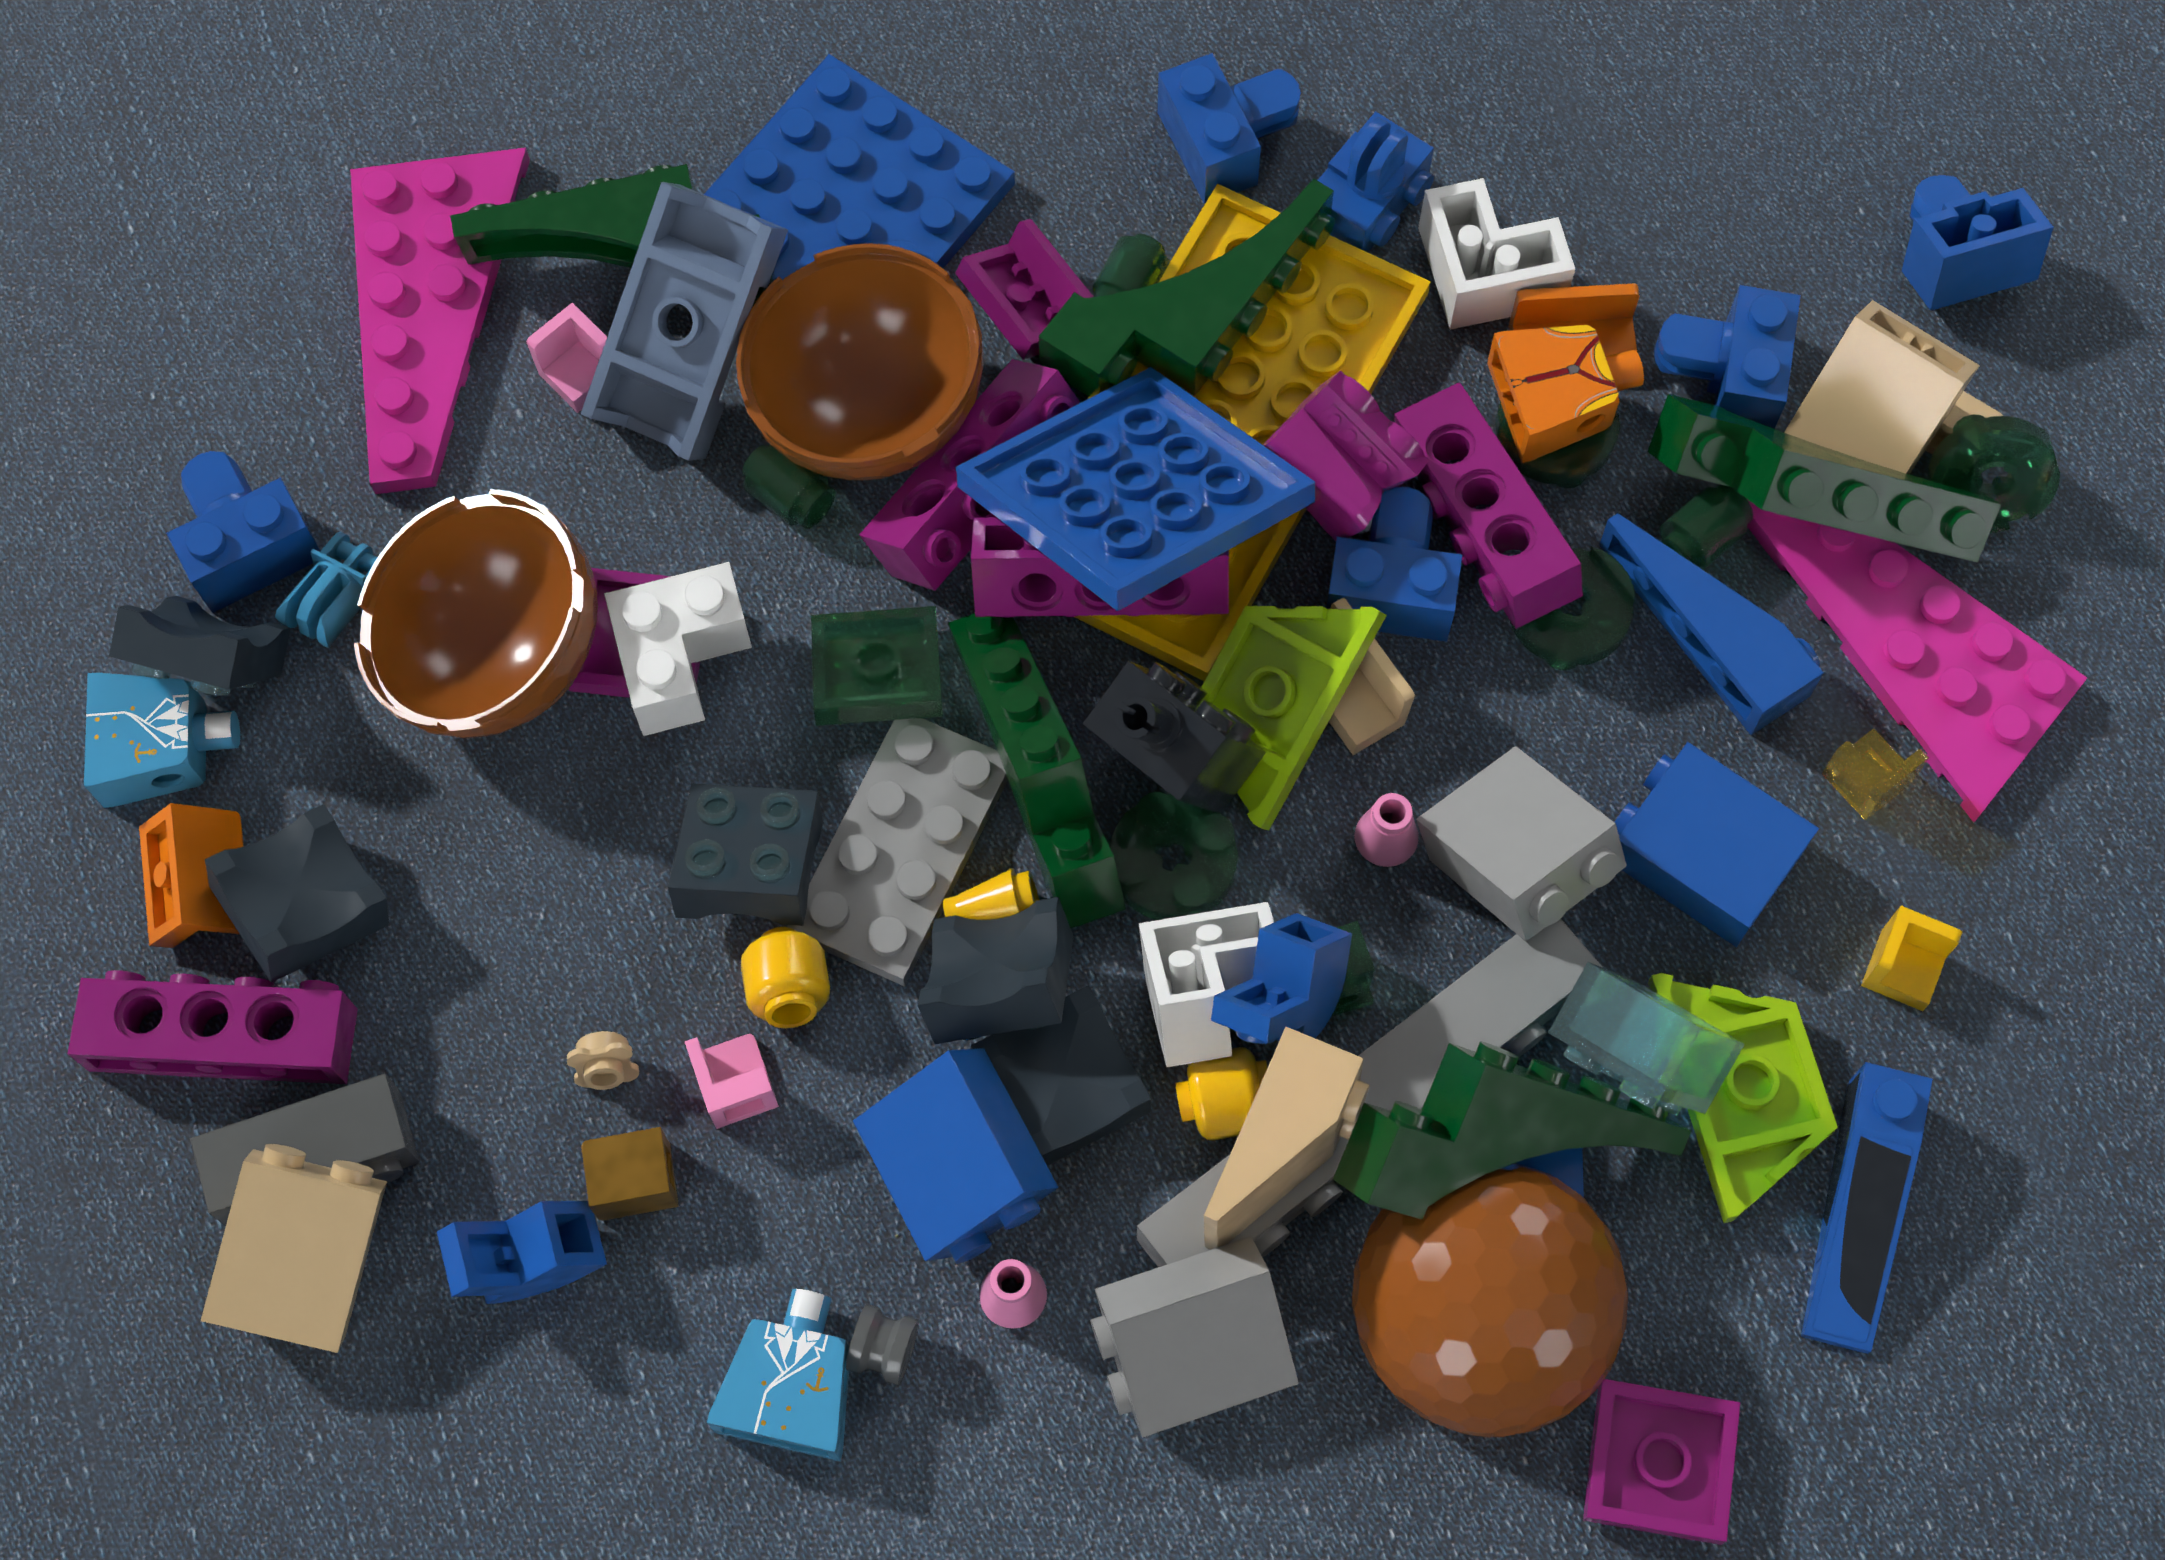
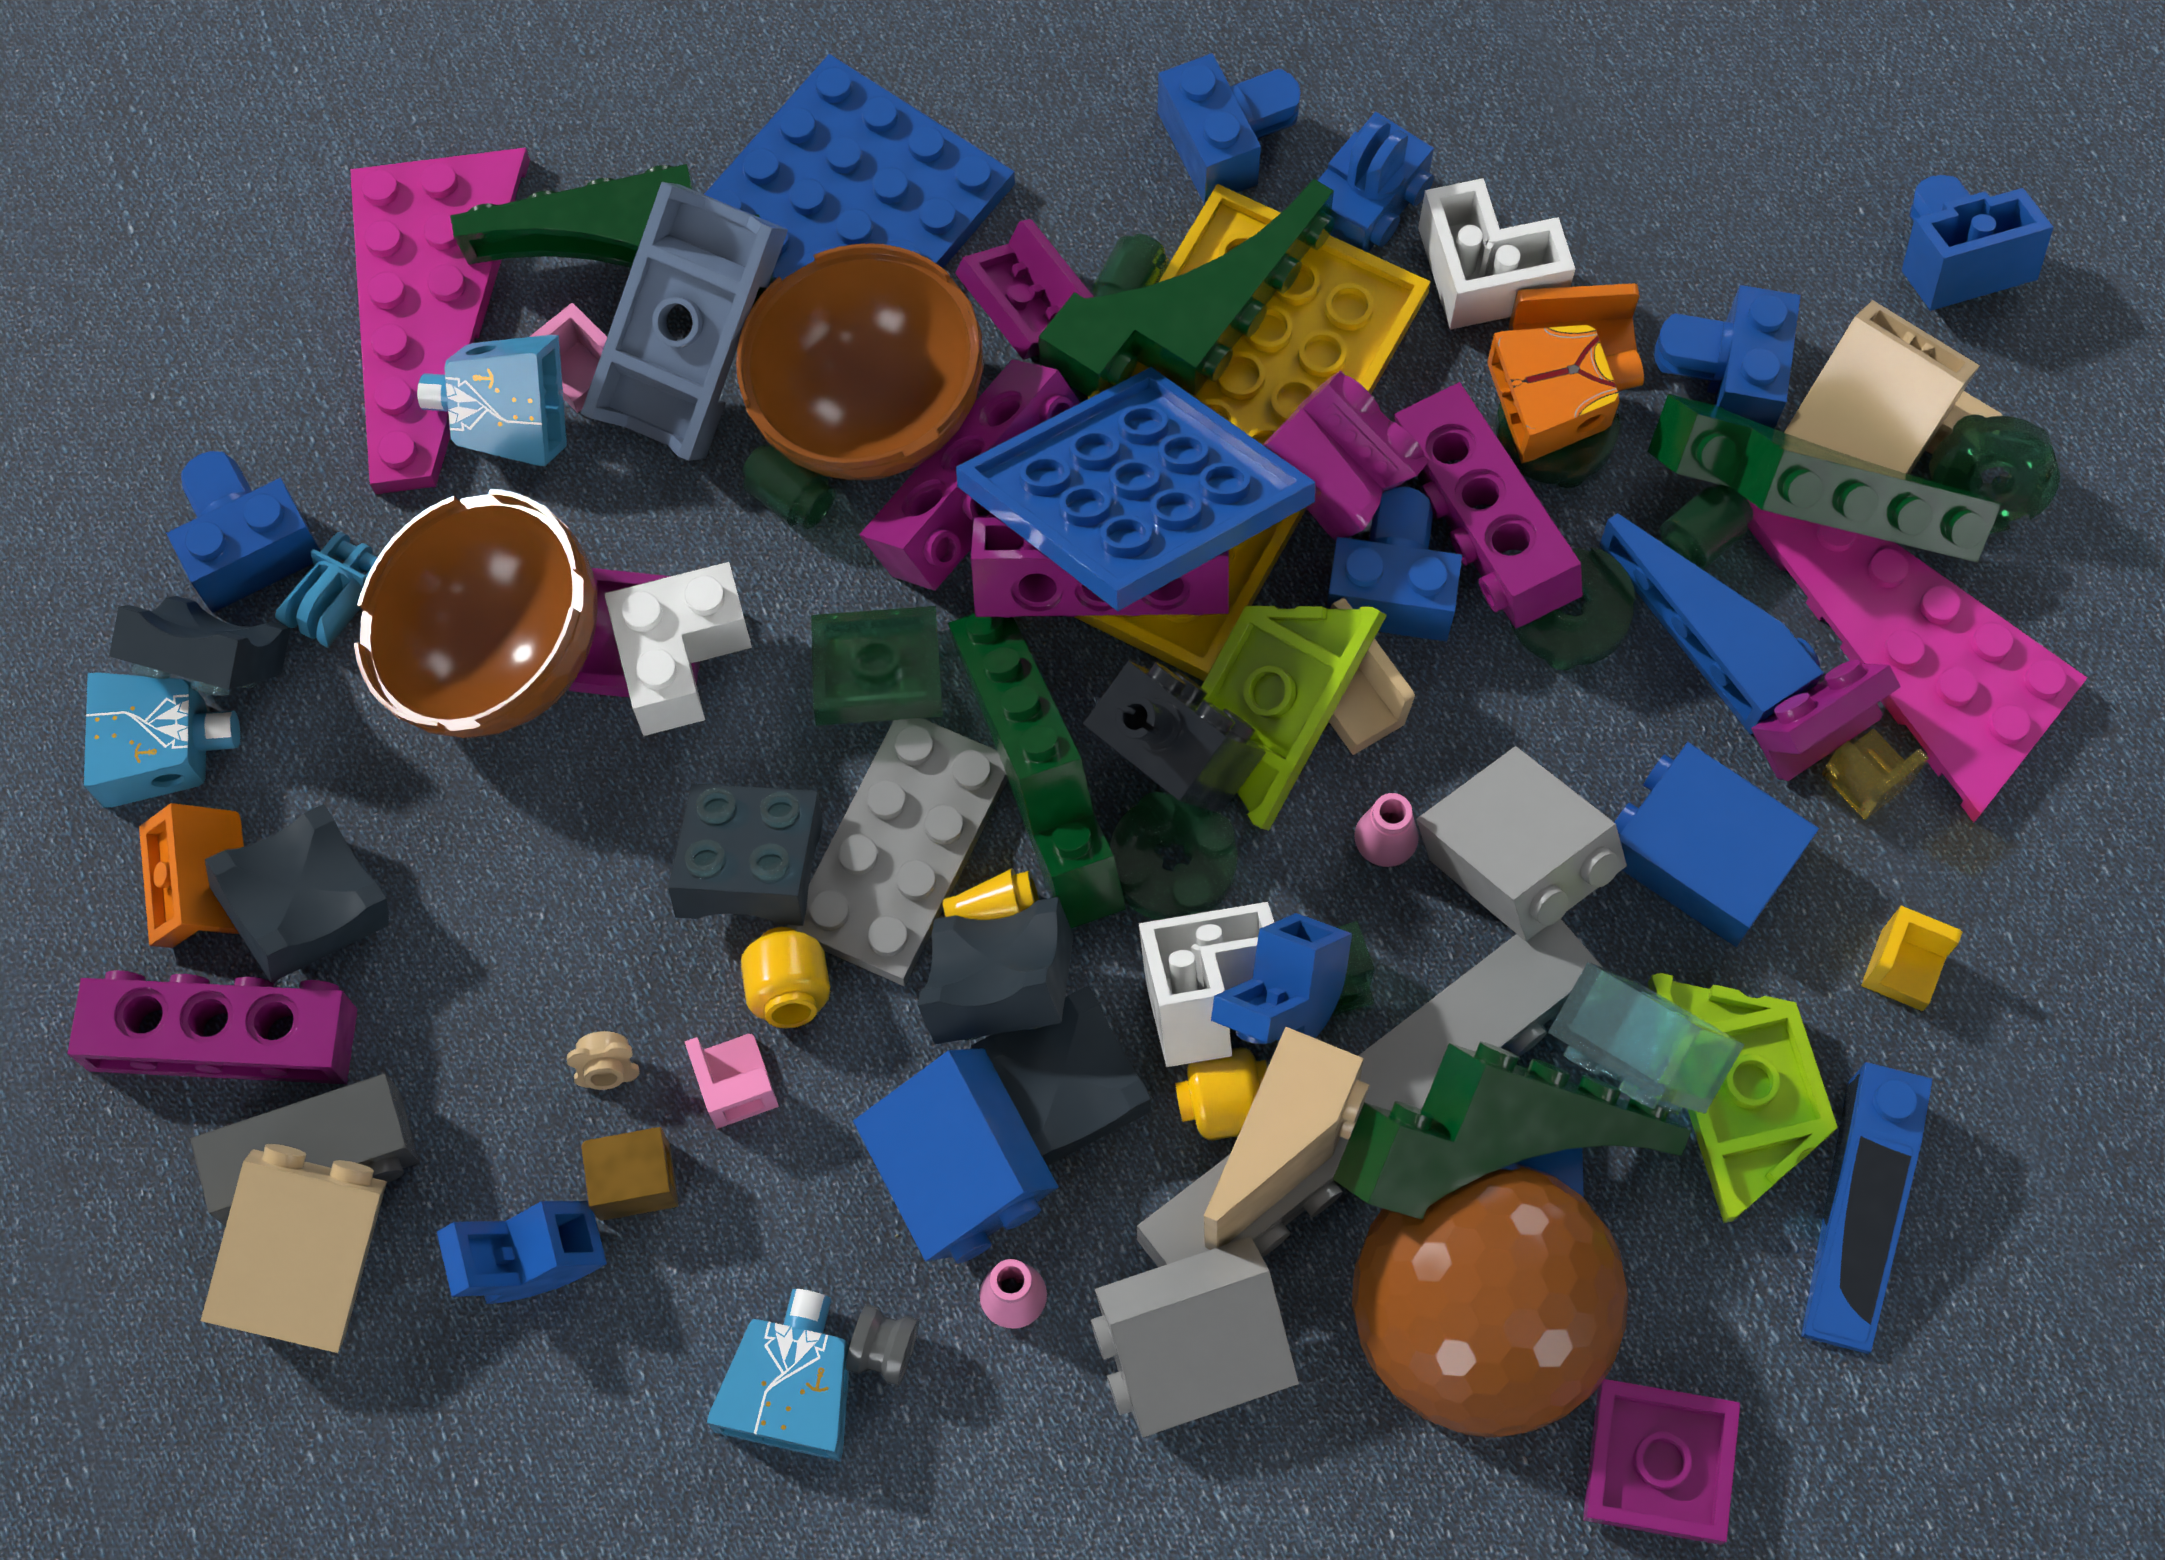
(502, 398): none -> dark azure torso
(1824, 716): none -> magenta bracket

